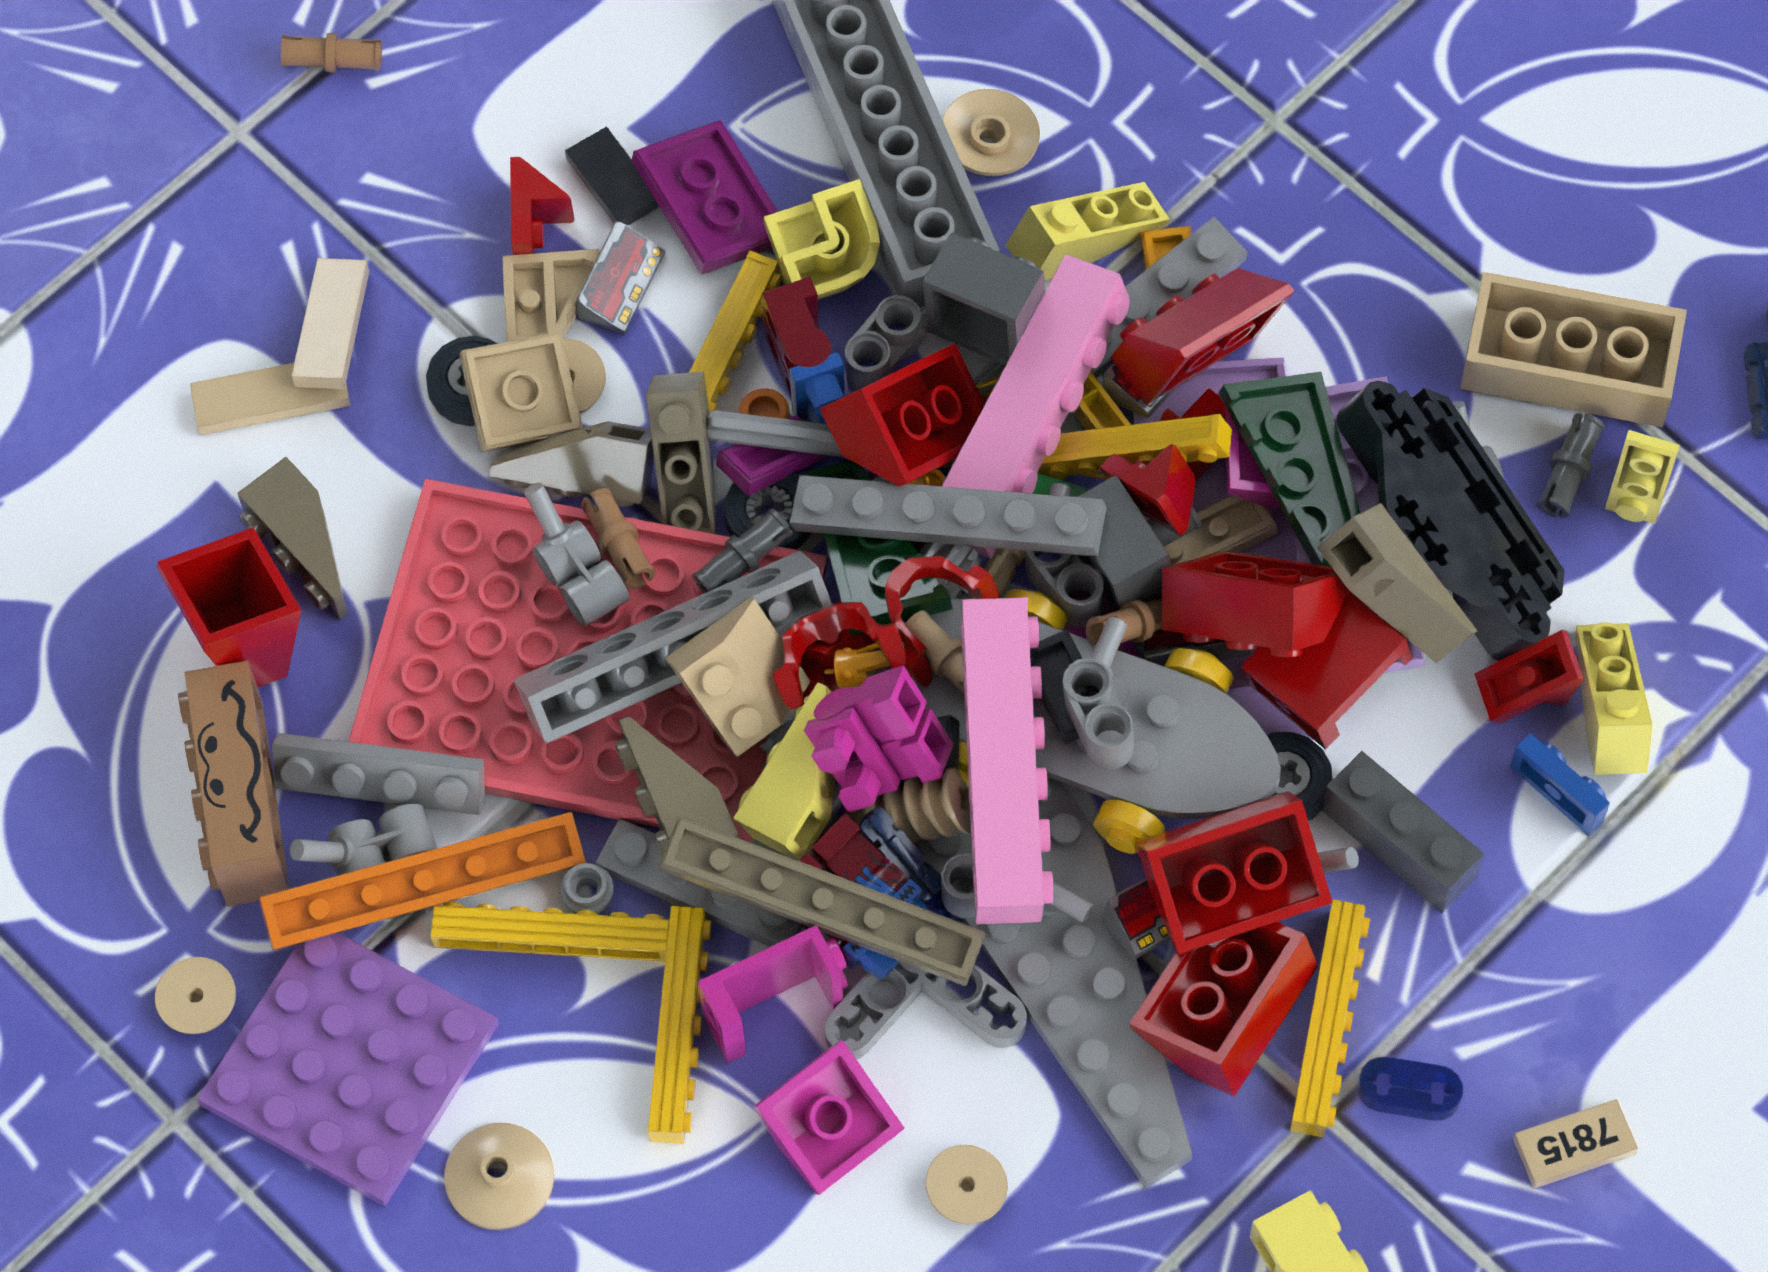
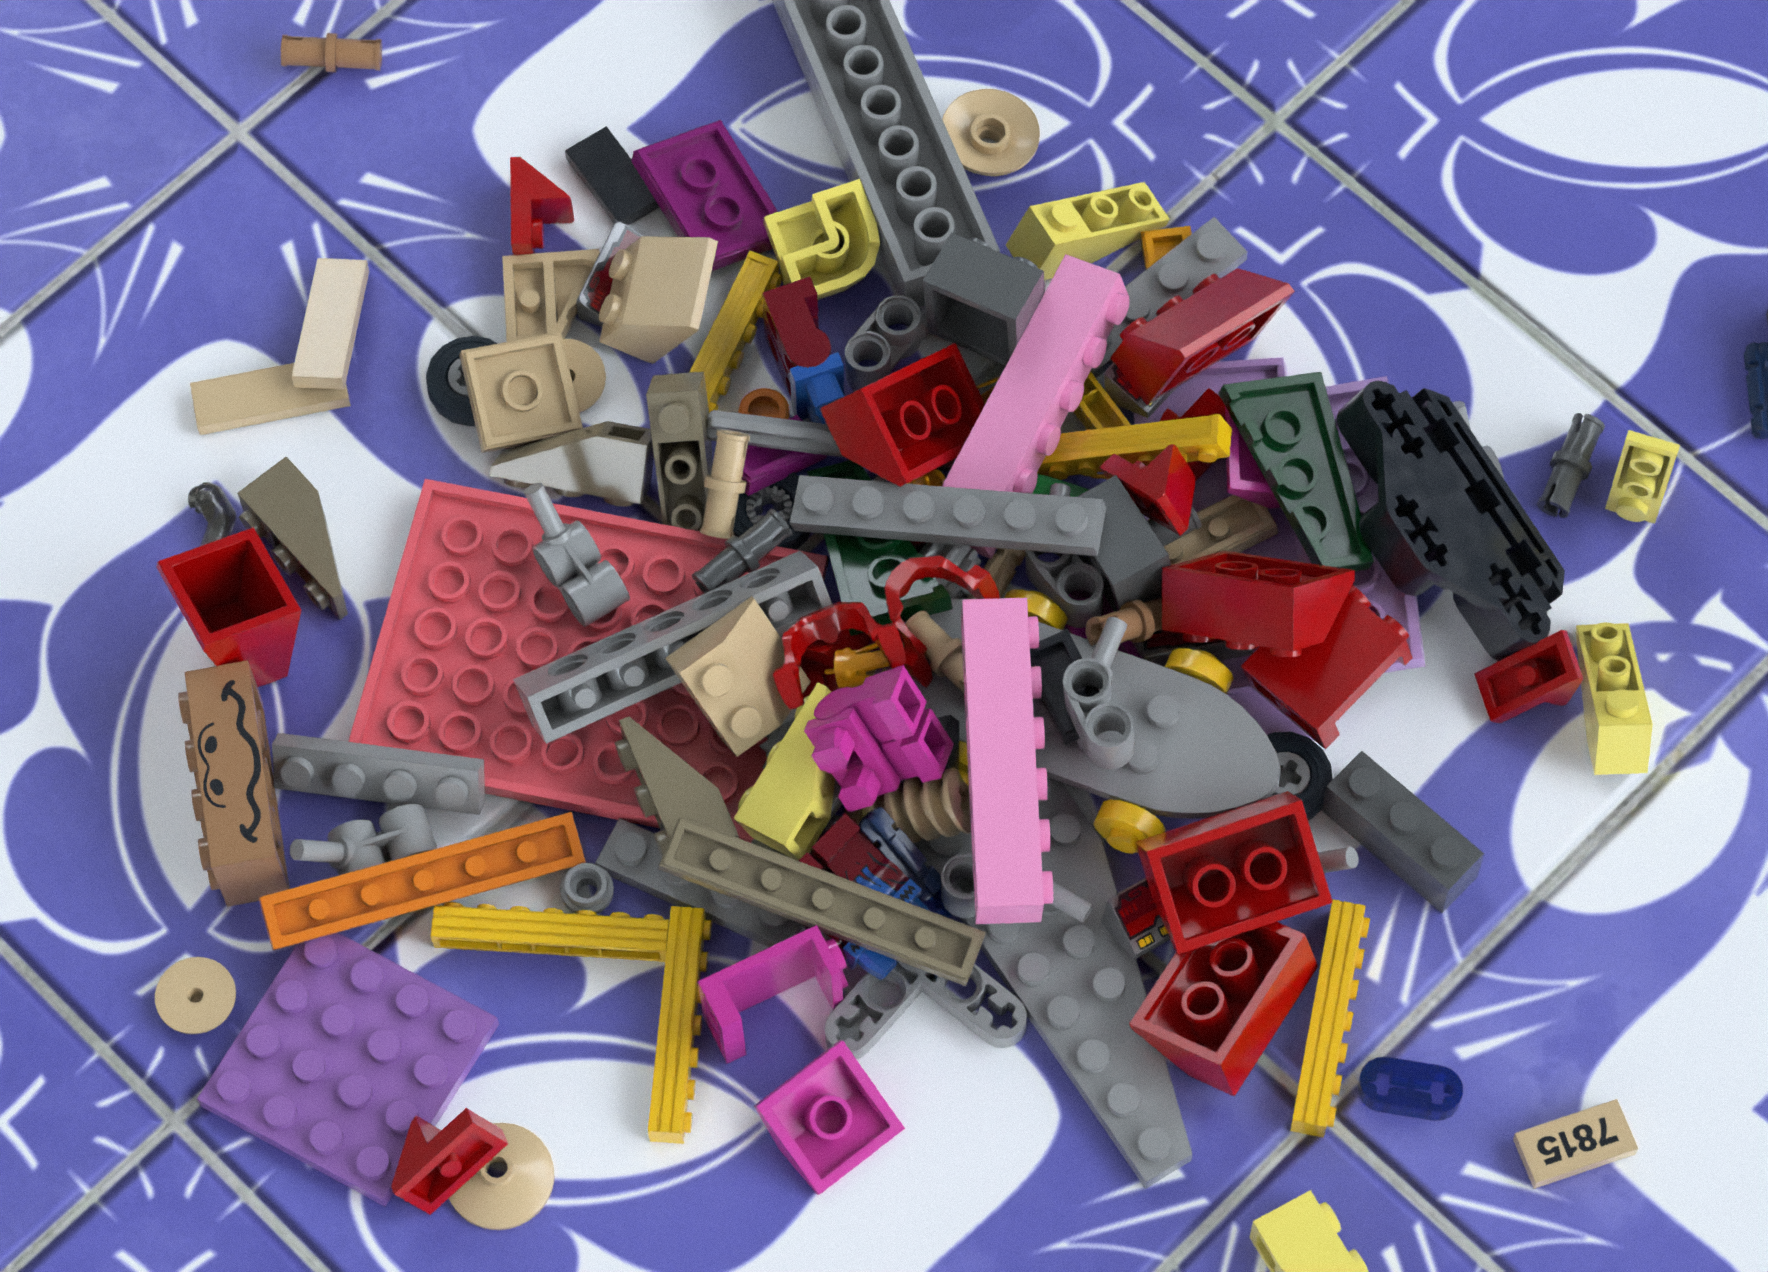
(215, 508): none -> clear smoke arm
(442, 1161): none -> red slope
(618, 538): medium nougat pin -> none
(656, 294): none -> tan slope
(725, 483): none -> tan pin
(966, 1184): tan piece -> none
(1396, 582): dark tan slope -> none
(1547, 772): blue plate -> none
(1573, 349): tan brick -> none

